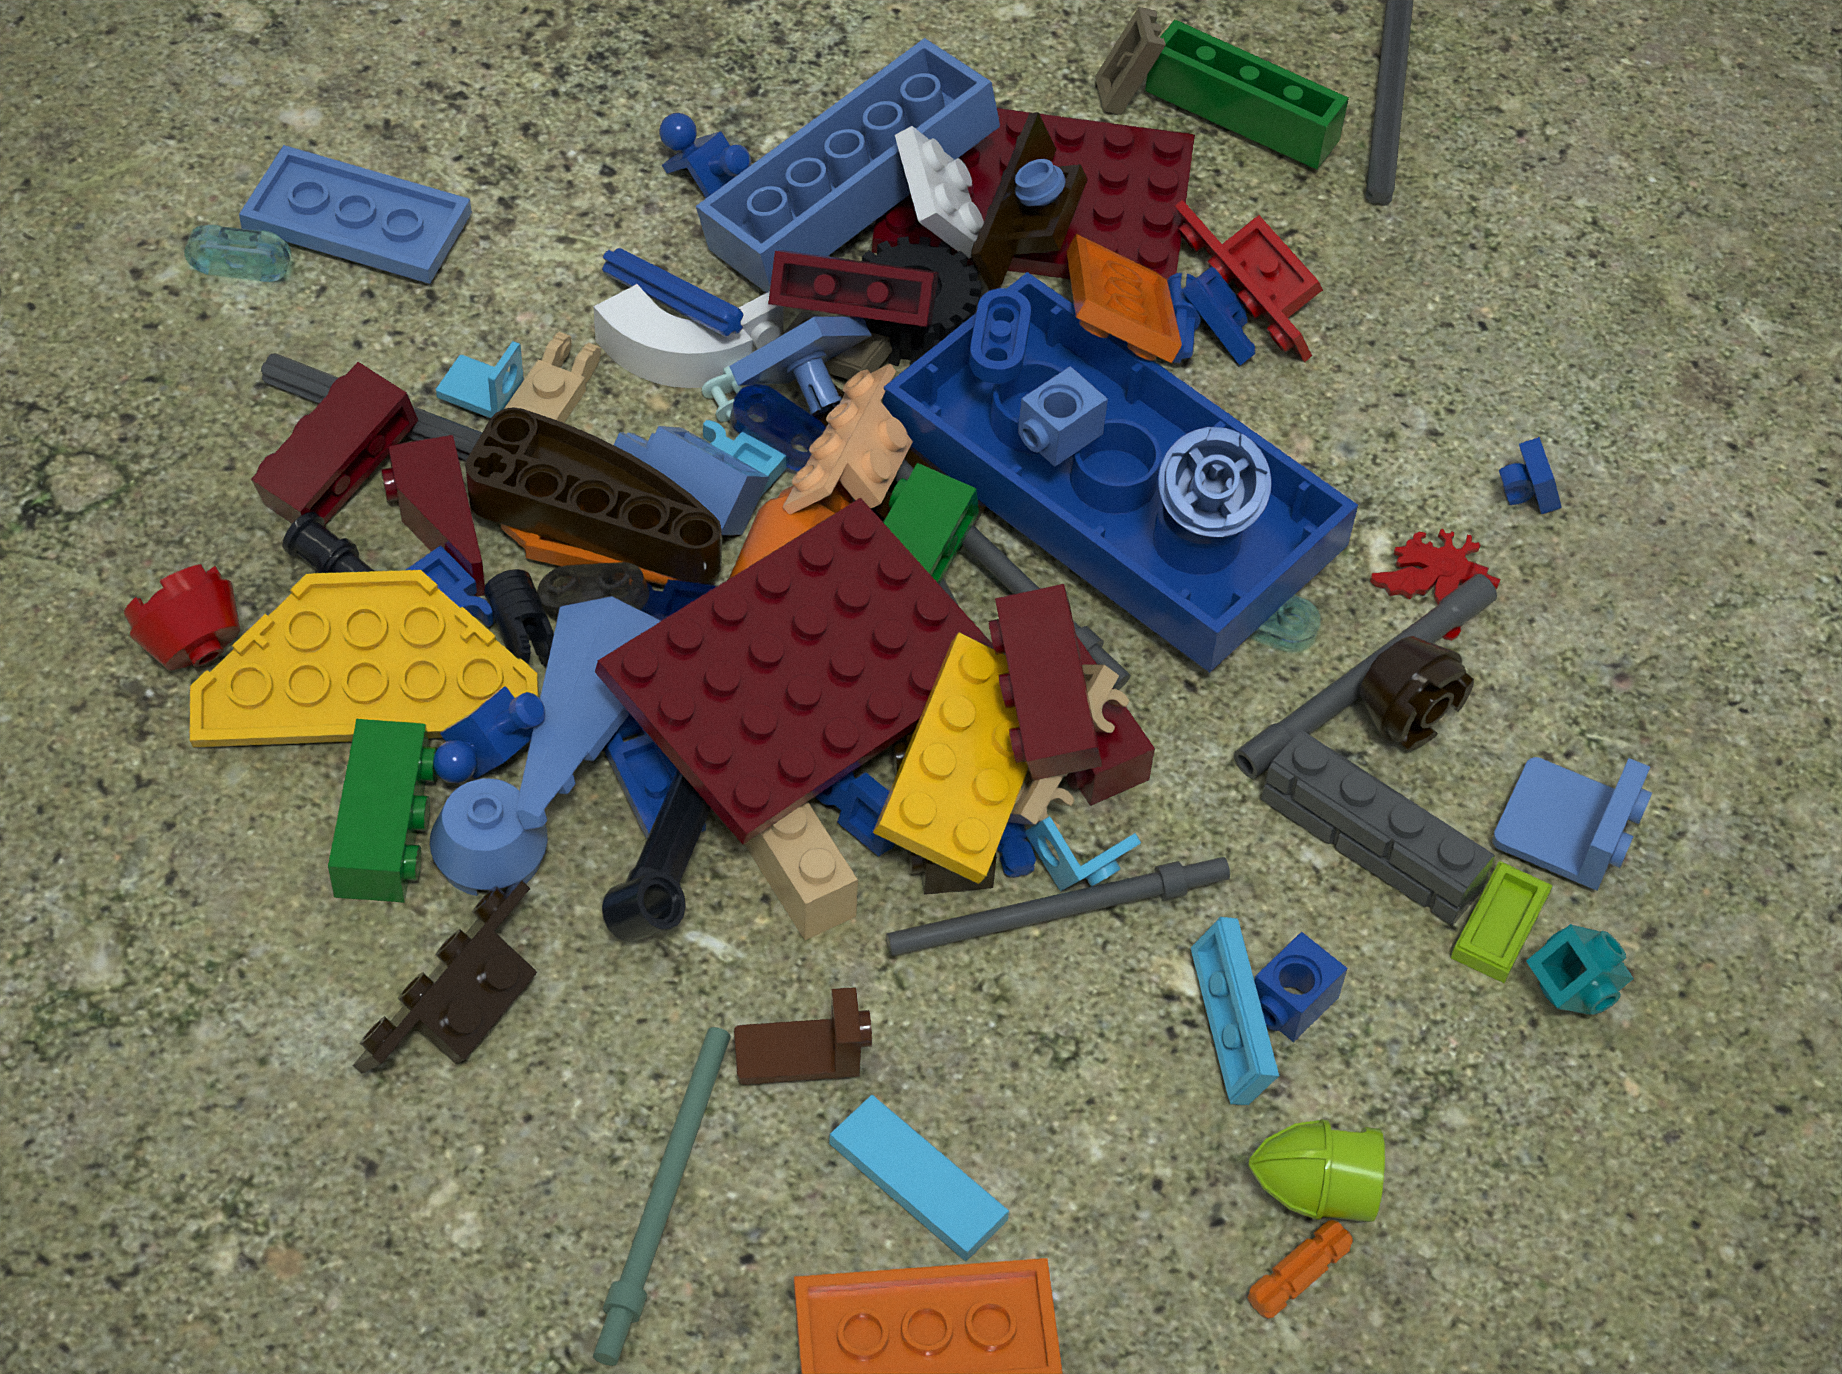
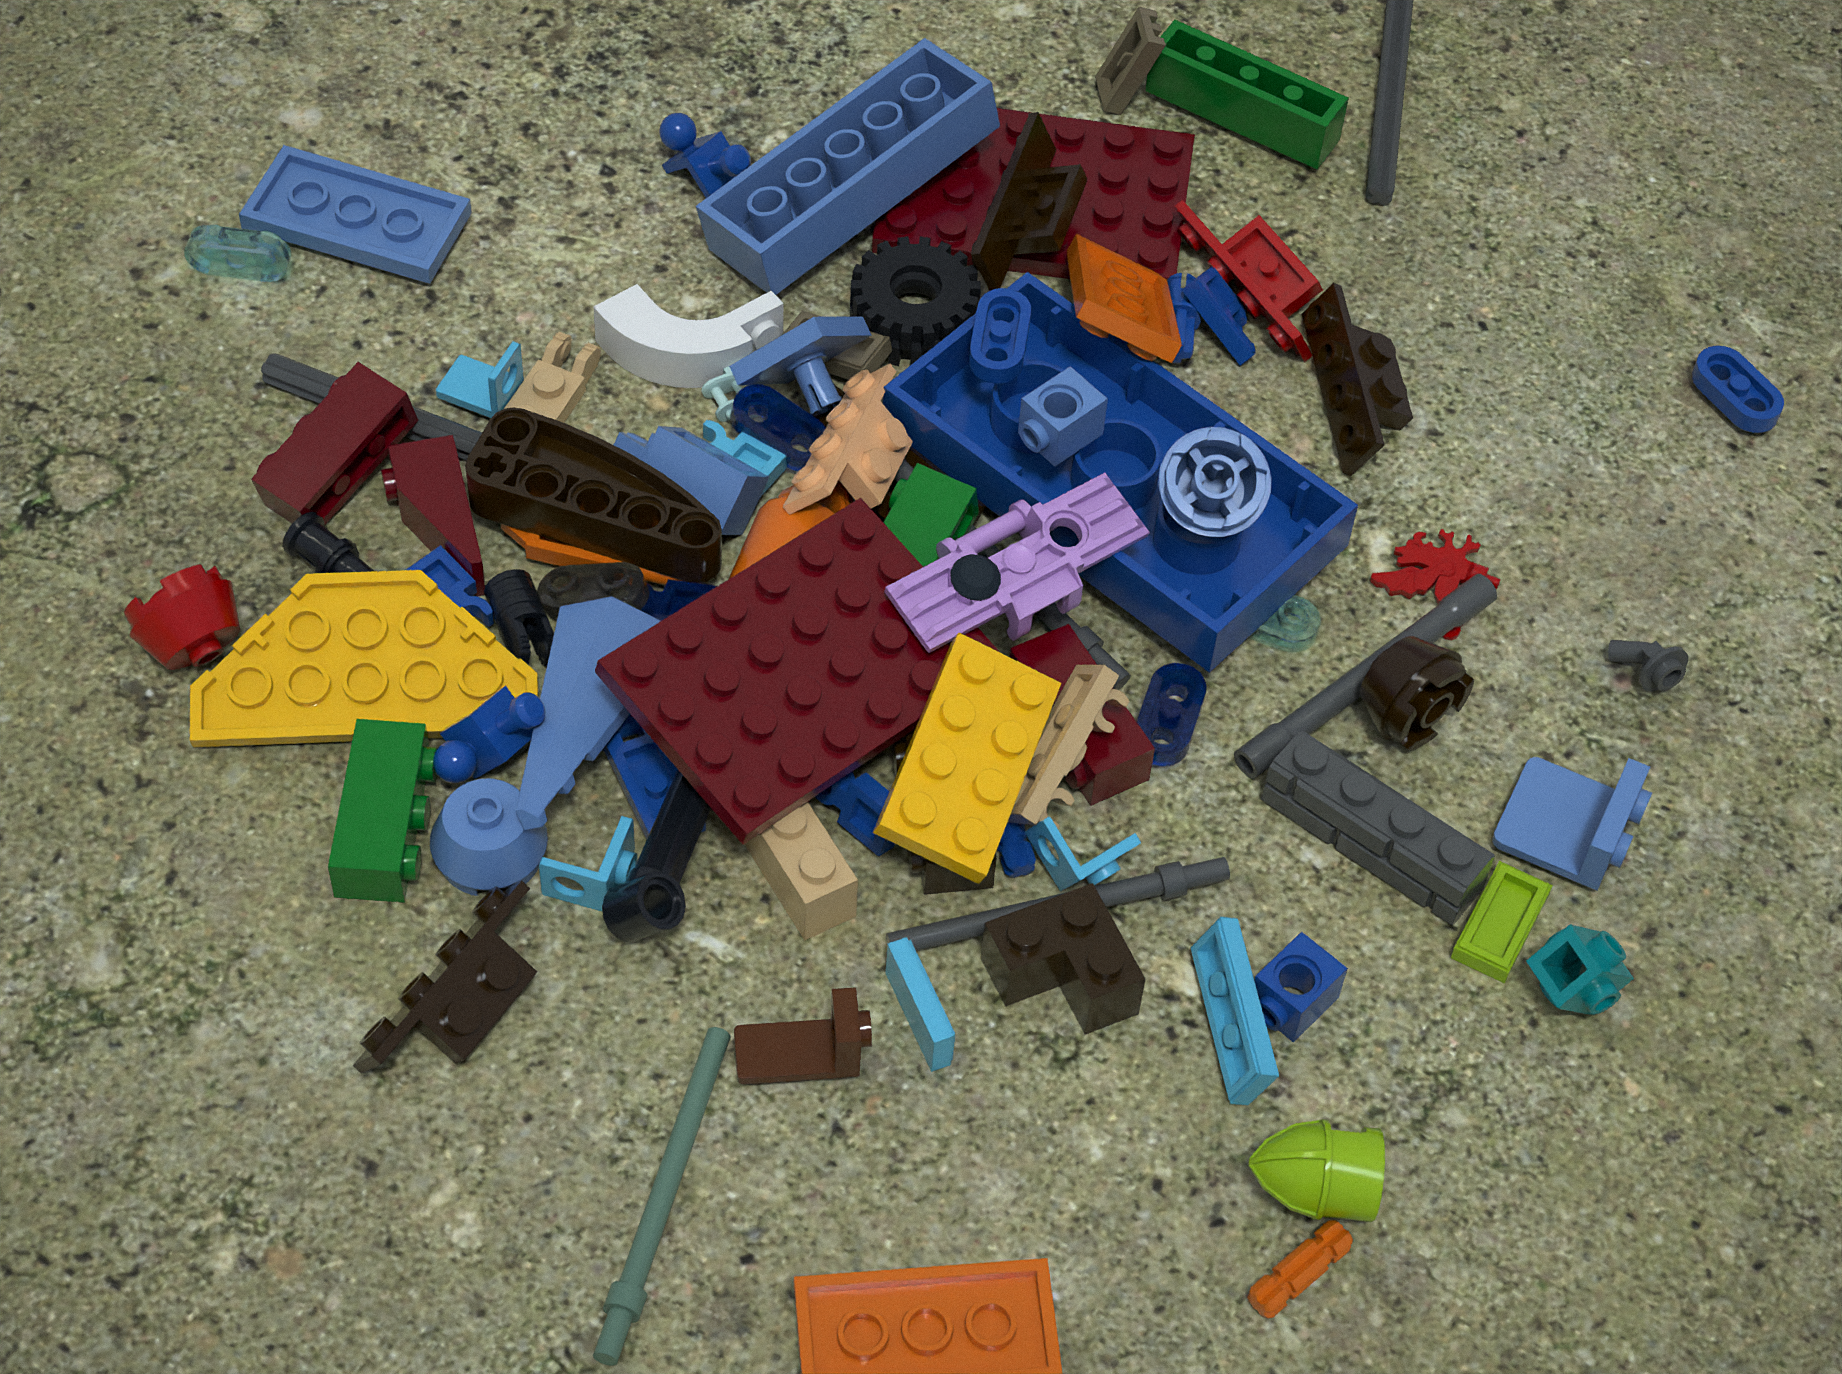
(614, 870): none -> medium azure bracket
(673, 292): blue axle -> none
(853, 288): dark red brick -> none
(919, 1177): medium azure tile -> none
(920, 1003): none -> medium azure tile
(939, 190): white plate -> none
(970, 590): none -> lavender piece
(1039, 183): medium blue plate -> none
(1045, 683): dark red brick -> none
(1067, 946): none -> dark brown brick
(1168, 718): none -> clear blue plate
(1356, 379): none -> dark brown bracket
(1531, 478): blue tile -> none
(1661, 666): none -> dark grey plate
(1741, 392): none -> blue plate

